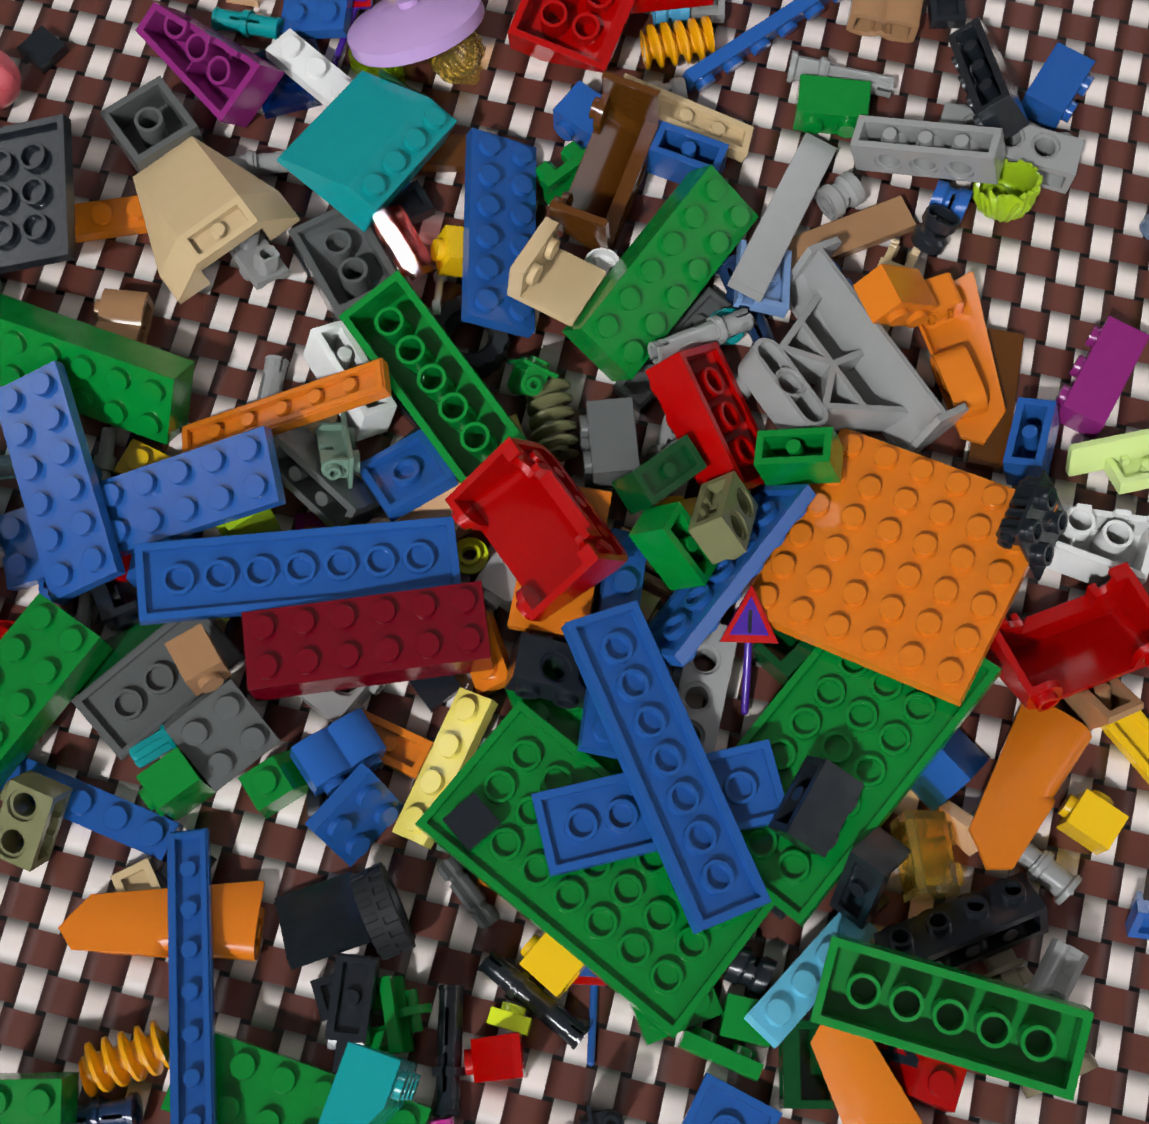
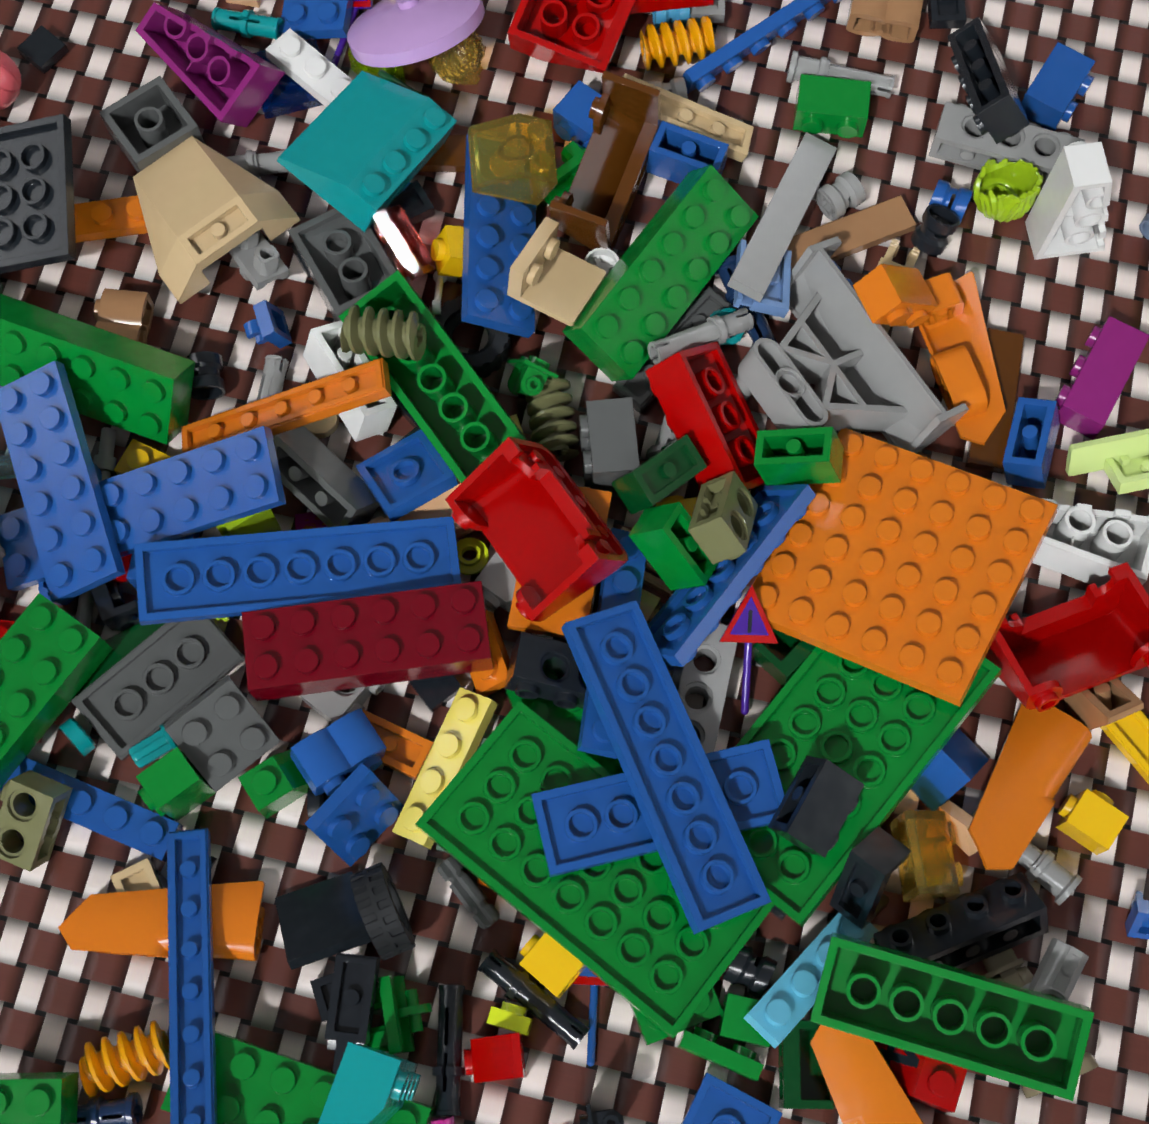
(77, 736): none -> teal tile
(199, 660): medium nougat slope -> none
(206, 378): none -> black wheel
(268, 326): none -> blue tile
(335, 450): sand green hinge -> none
(383, 335): none -> olive piece
(471, 822): black tile -> none
(513, 158): none -> clear yellow slope
(928, 149): light grey brick -> none
(1029, 522): black hinge -> none
(1072, 204): none -> white wedge

